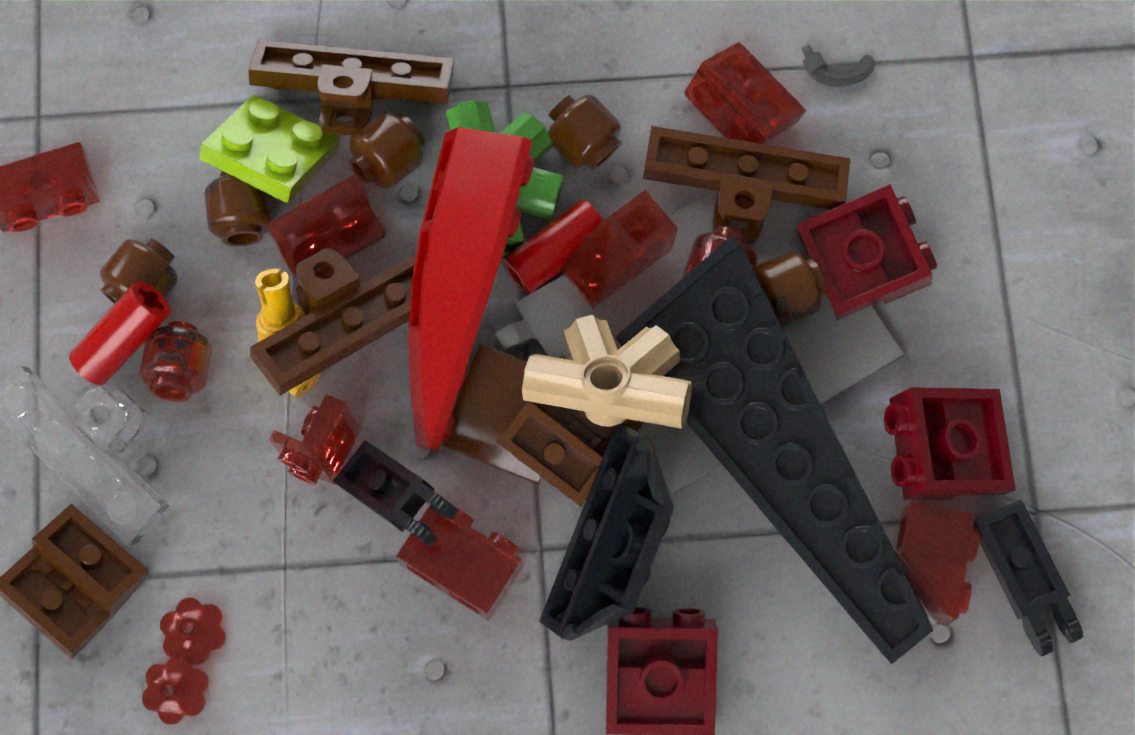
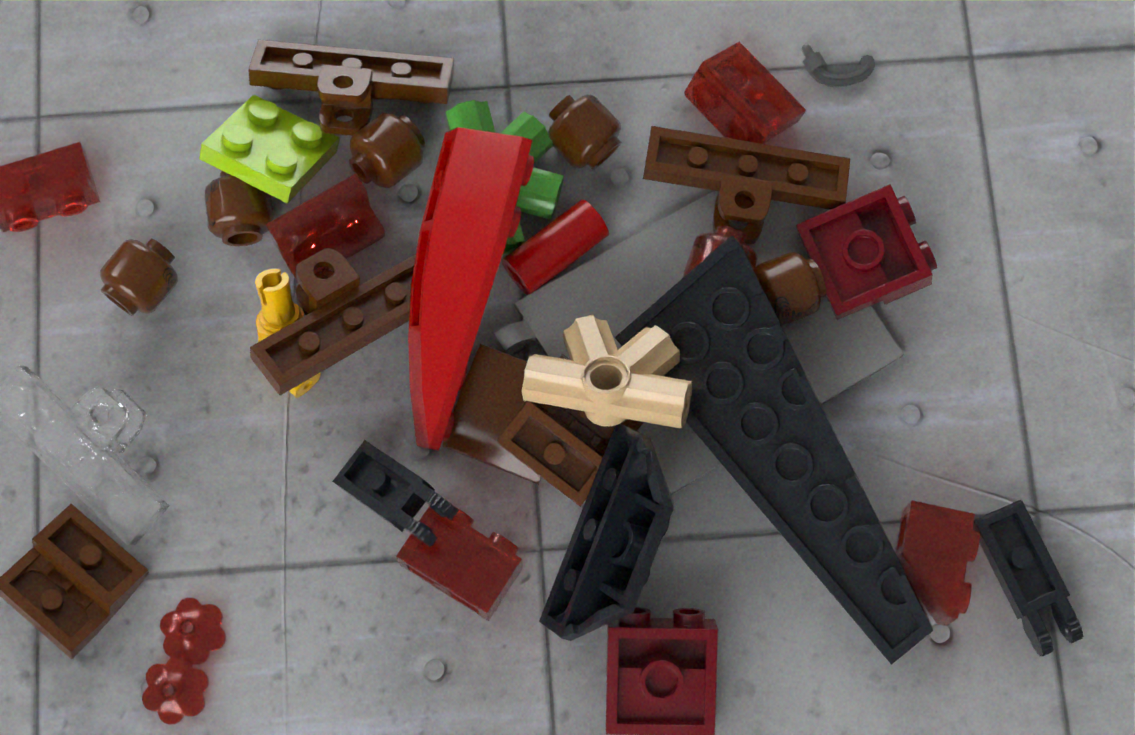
(120, 333): red piece -> none
(176, 362): clear red head -> none
(328, 440): clear red bracket -> none
(620, 249): clear red slope -> none
(949, 443): dark red plate -> none

